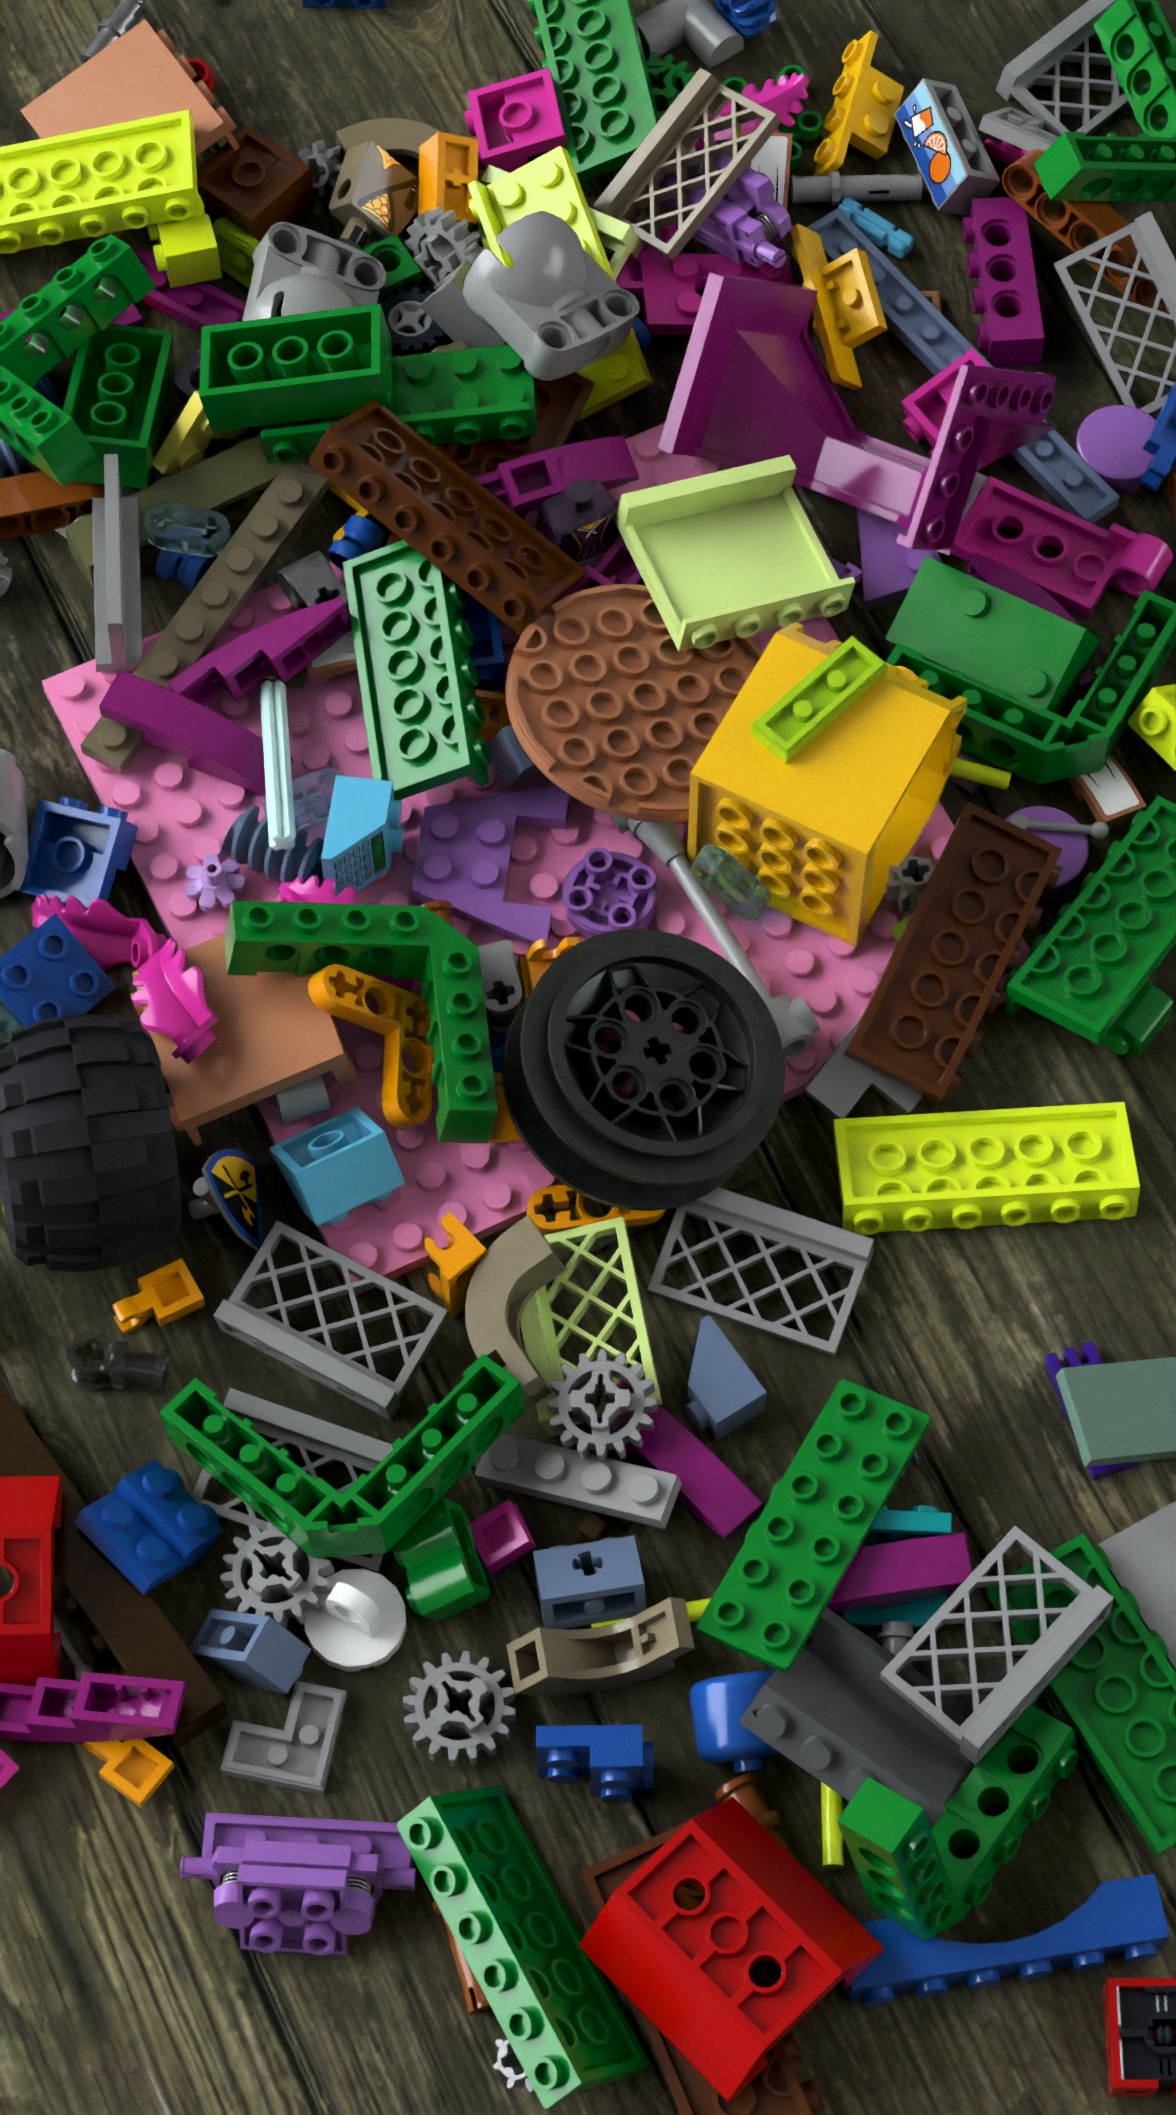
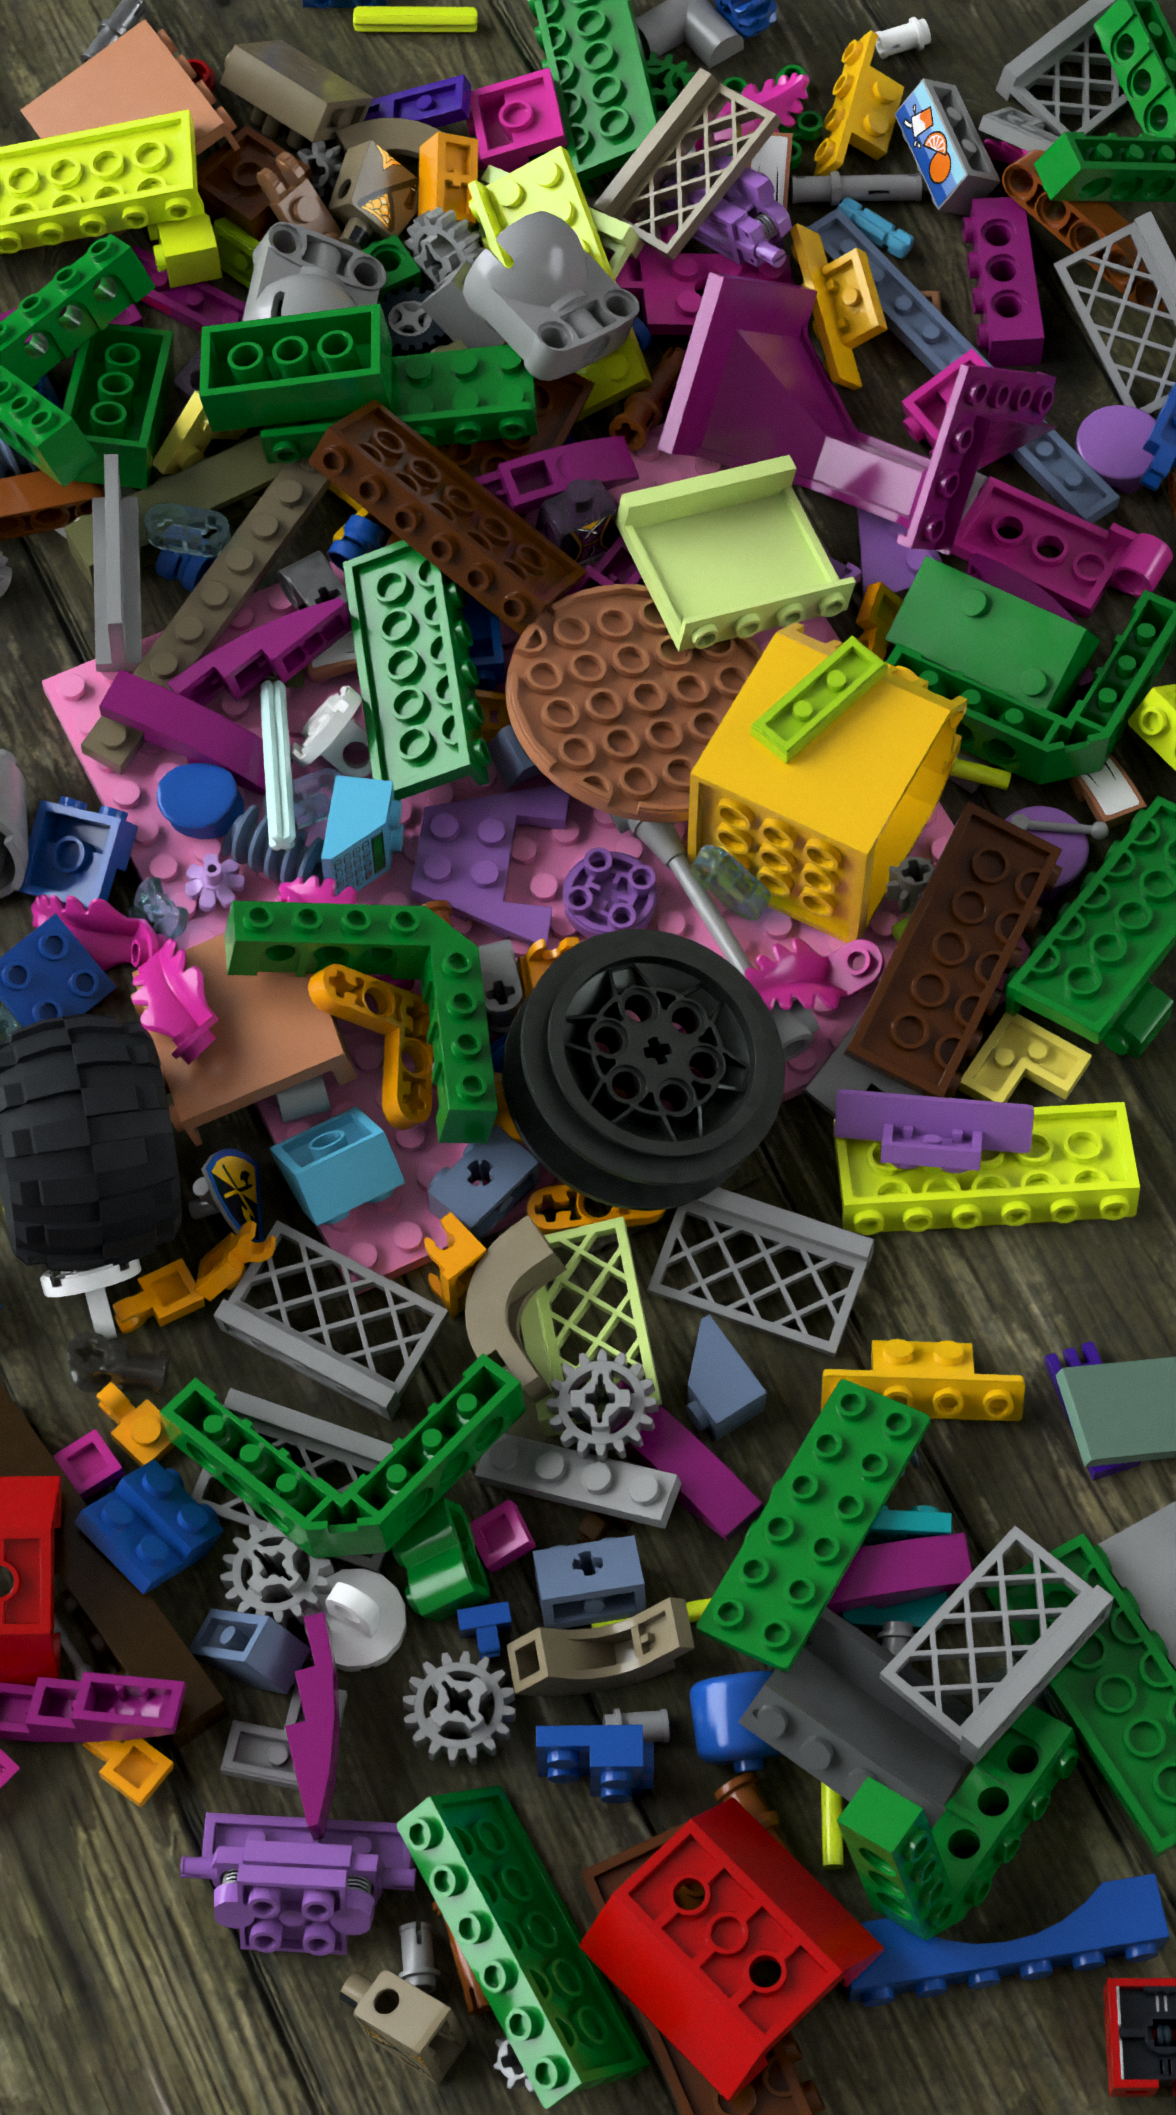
(89, 1464): none -> dark pink plate
(93, 1284): none -> white tile
(139, 1429): none -> light orange plate
(159, 908): none -> clear light blue piece
(200, 800): none -> blue piece
(225, 1262): none -> light orange plate
(292, 91): none -> dark tan piece
(300, 201): none -> medium nougat hinge
(316, 1740): none -> magenta slope
(331, 731): none -> white tile
(406, 2022): none -> dark tan torso
(415, 19): none -> neon yellow axle
(418, 1956): none -> light grey pin
(430, 104): none -> dark purple hinge
(480, 1208): none -> sand blue brick
(485, 1624): none -> blue tile
(644, 408): none -> dark orange pin
(654, 1723): none -> light grey pin
(810, 975): none -> dark pink plant
(876, 617): none -> light orange plate
(903, 38): none -> white pin
(933, 1129): none -> medium lavender bracket
(934, 1380): none -> yellow bracket
(1023, 1050): none -> light yellow plate

